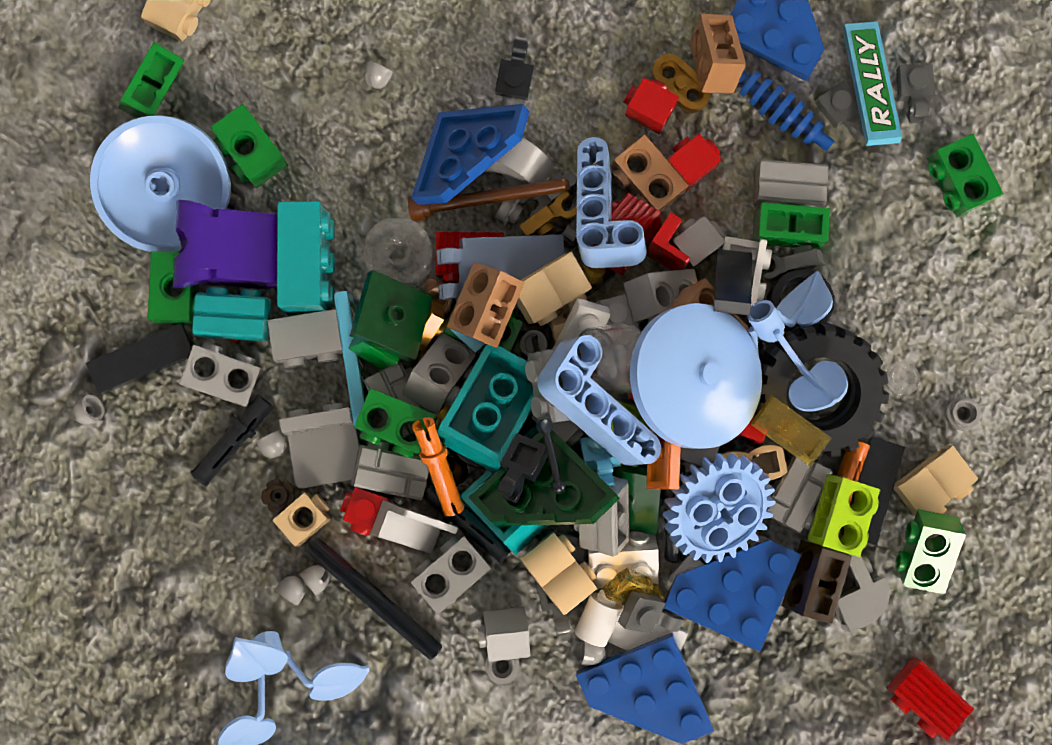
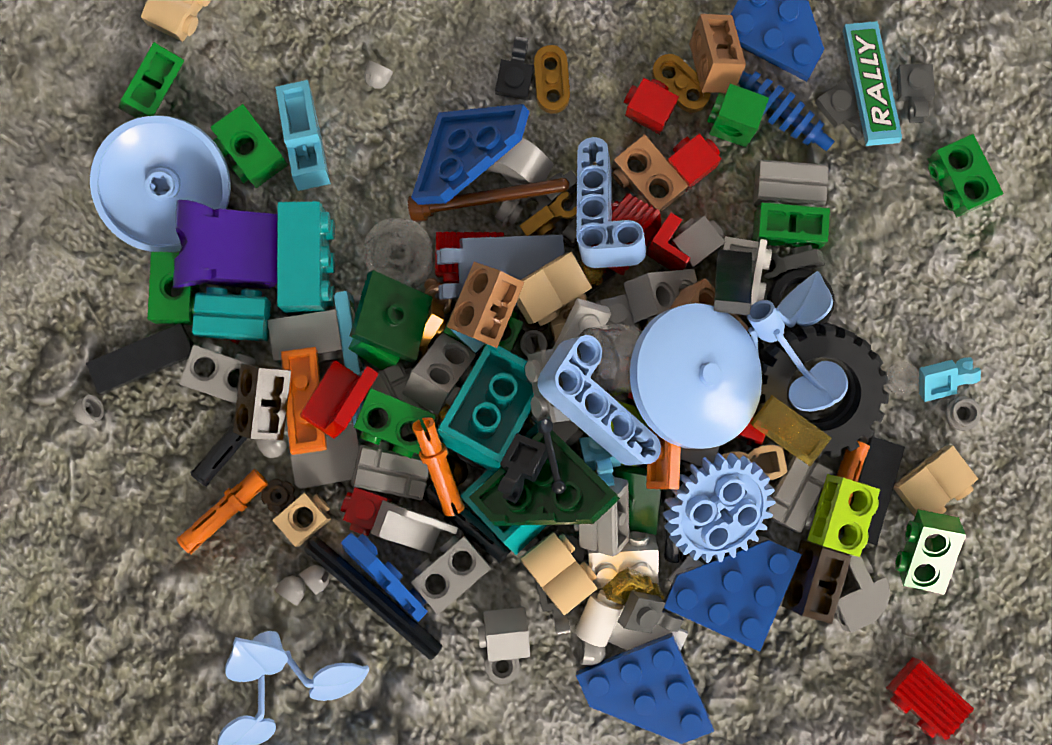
(233, 501): none -> orange pin
(262, 402): none -> dark brown brick
(302, 135): none -> medium azure slope
(303, 382): none -> orange tile
(337, 398): none -> red panel
(386, 575): none -> blue plate
(553, 80): none -> pearl gold plate
(737, 115): none -> green brick
(944, 377): none -> medium azure plate

